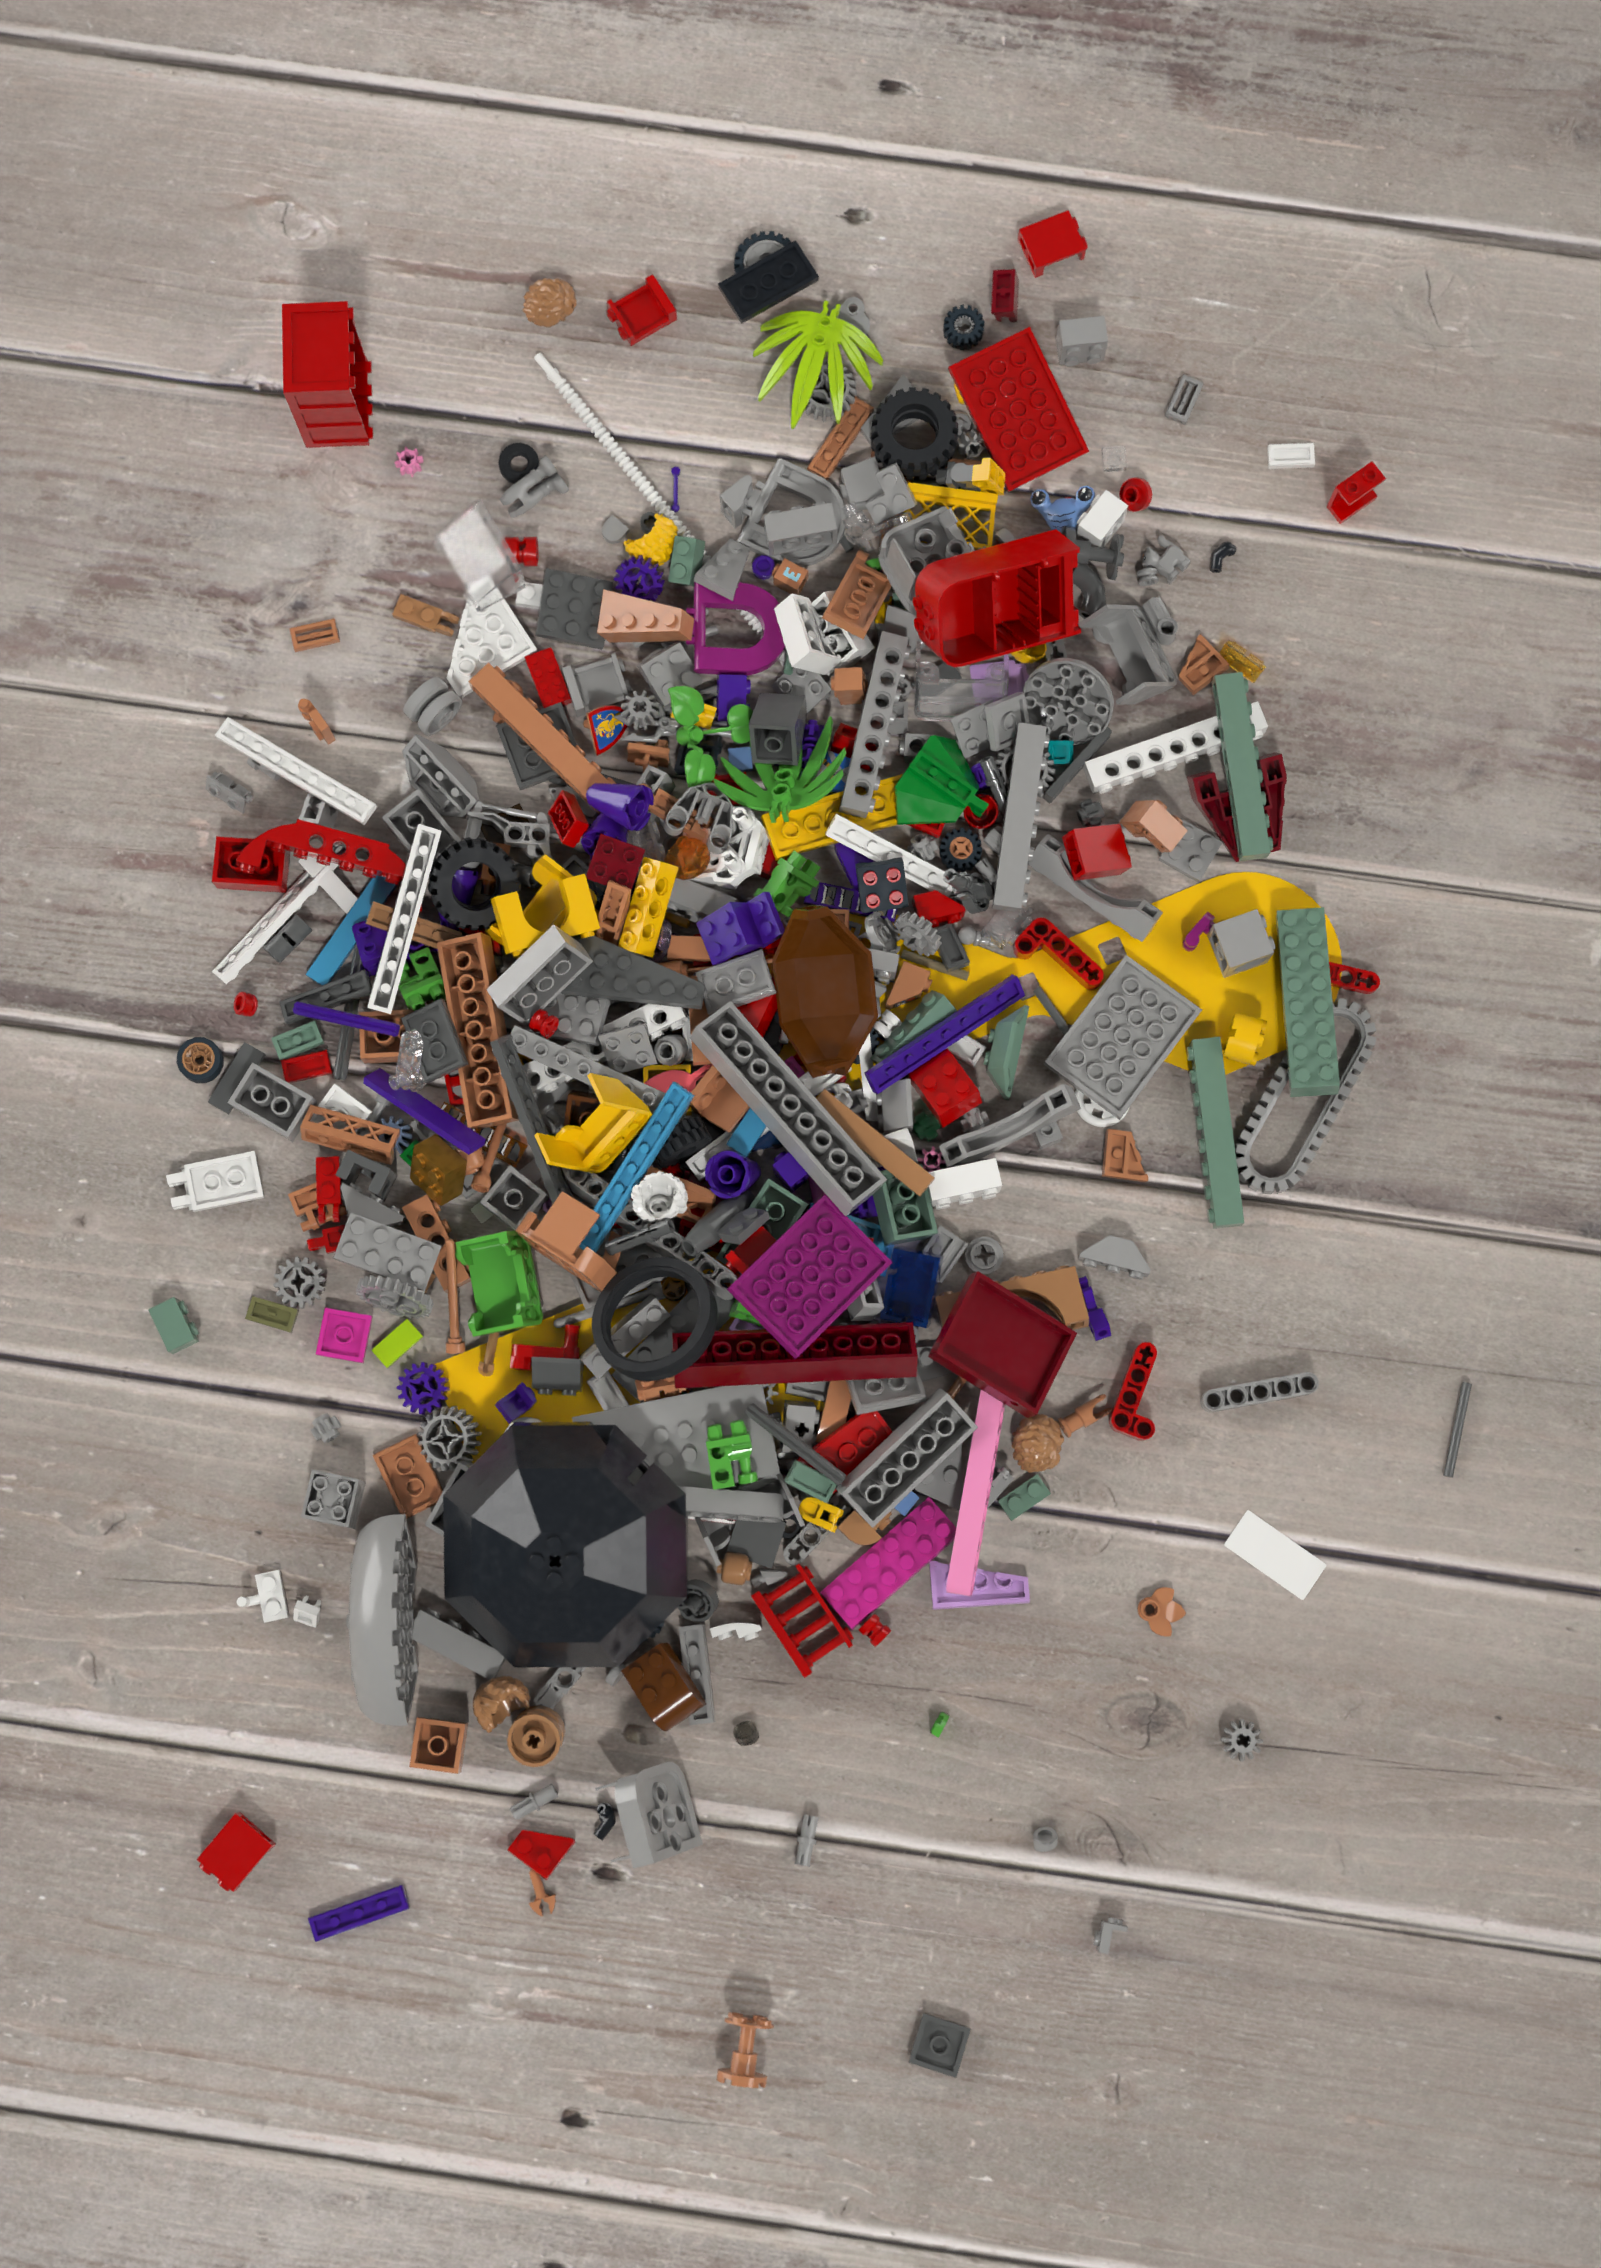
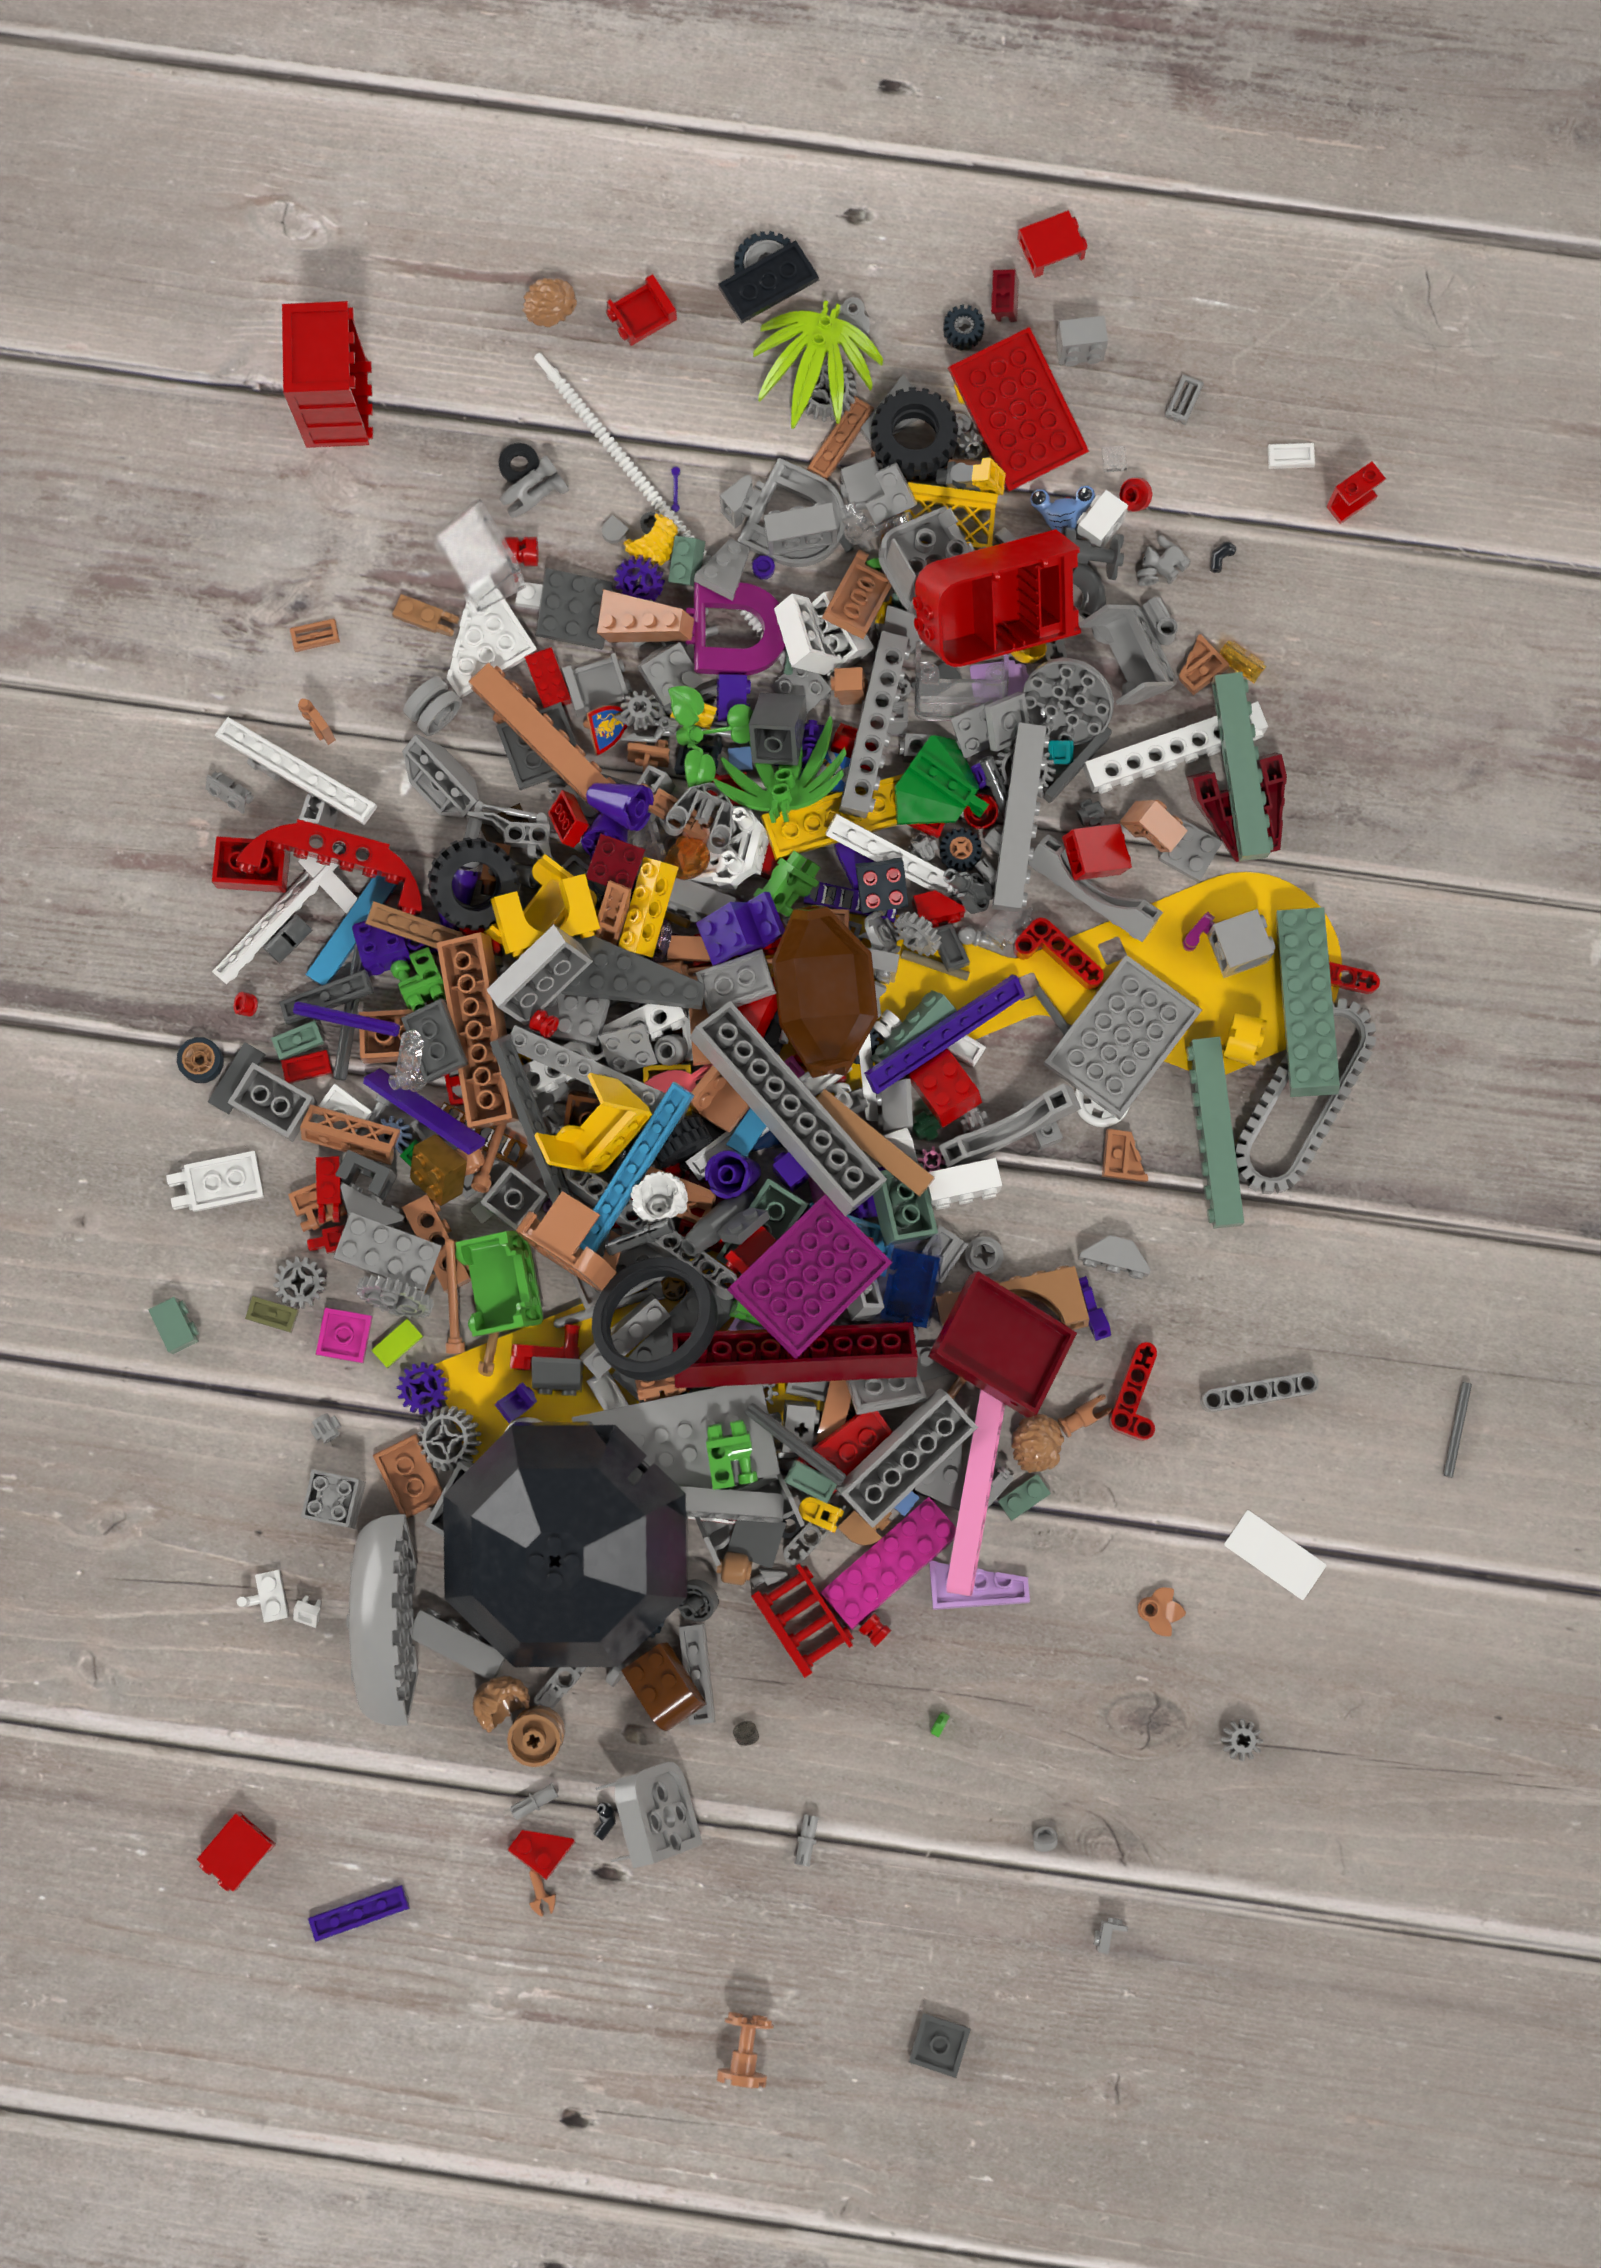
(404, 919): white brick -> none
(407, 455): bright pink gear -> none
(417, 810): light grey brick -> none
(438, 1745): nougat brick -> none
(745, 1630): white slope -> none
(790, 577): nougat brick -> none
(909, 985): nougat slope -> none
(1005, 1050): sand green wedge -> none

